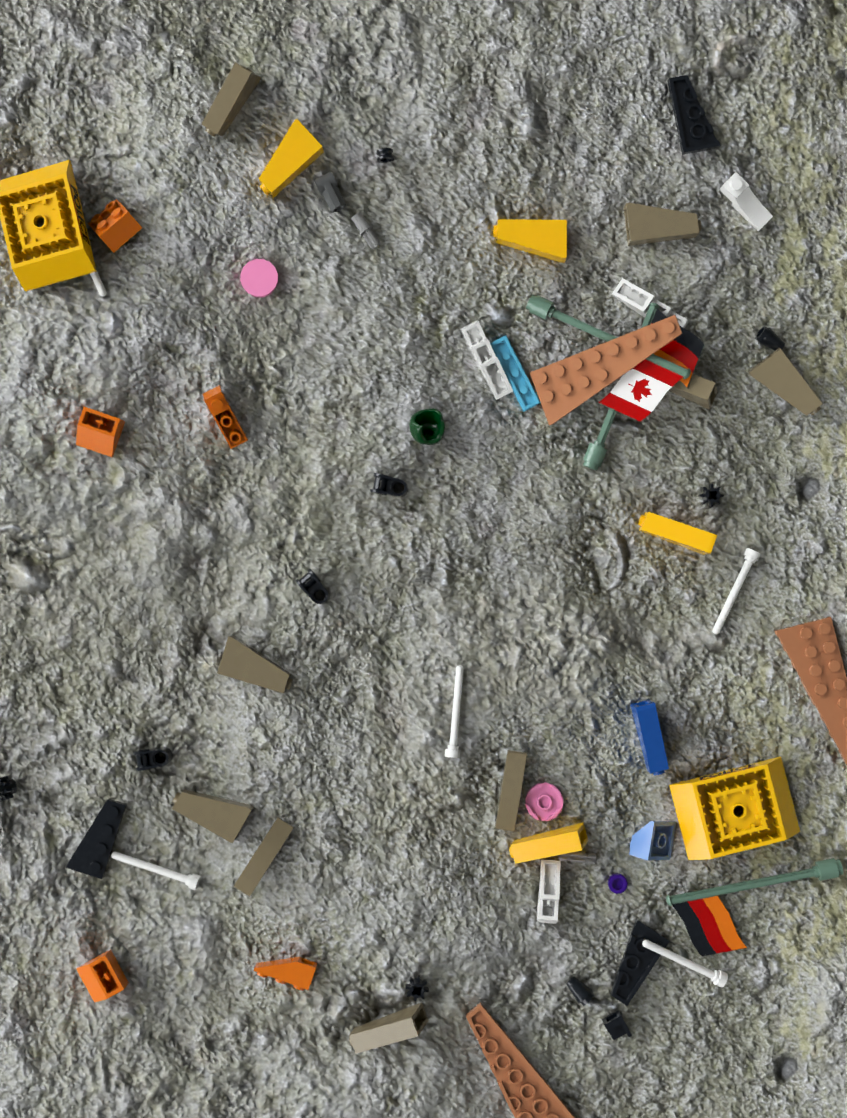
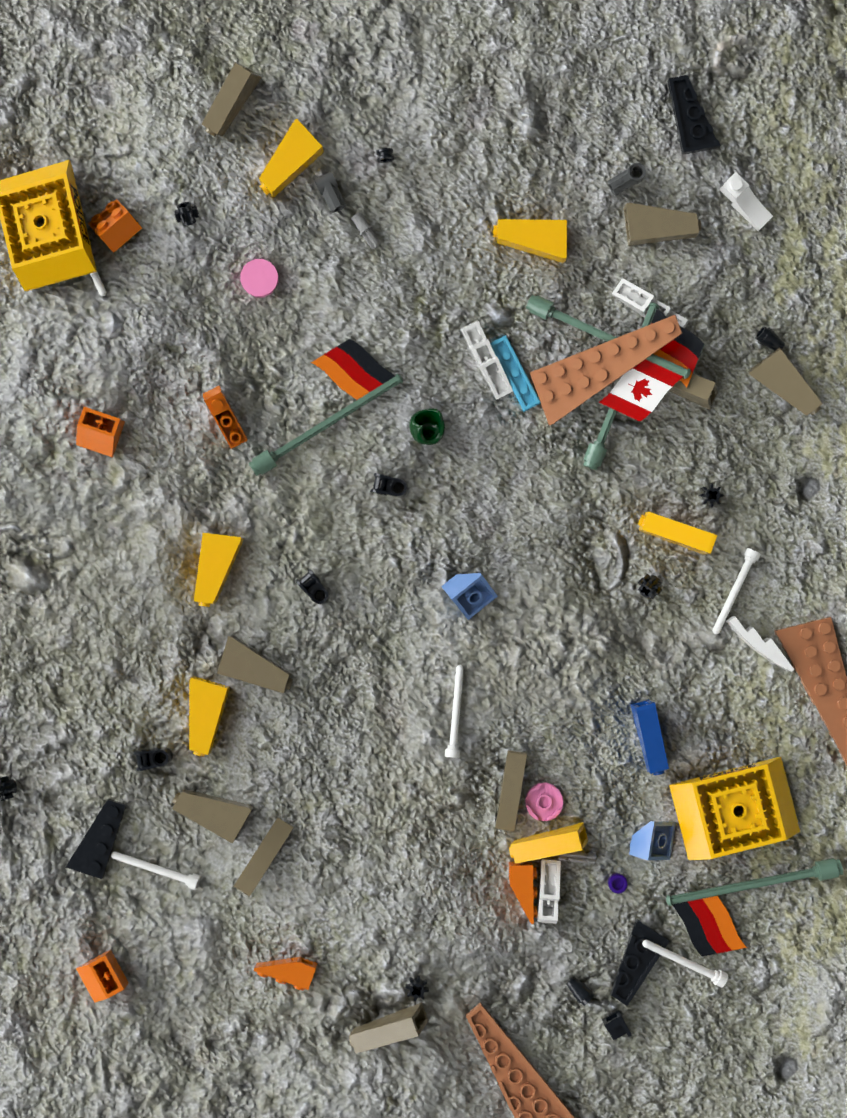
(186, 213): none -> black gear
(205, 712): none -> yellow slope
(214, 565): none -> yellow slope
(354, 374): none -> flag
(469, 593): none -> medium blue slope
(521, 882): none -> orange slope
(626, 179): none -> dark grey piece
(649, 586): none -> black gear
(765, 647): none -> white slope

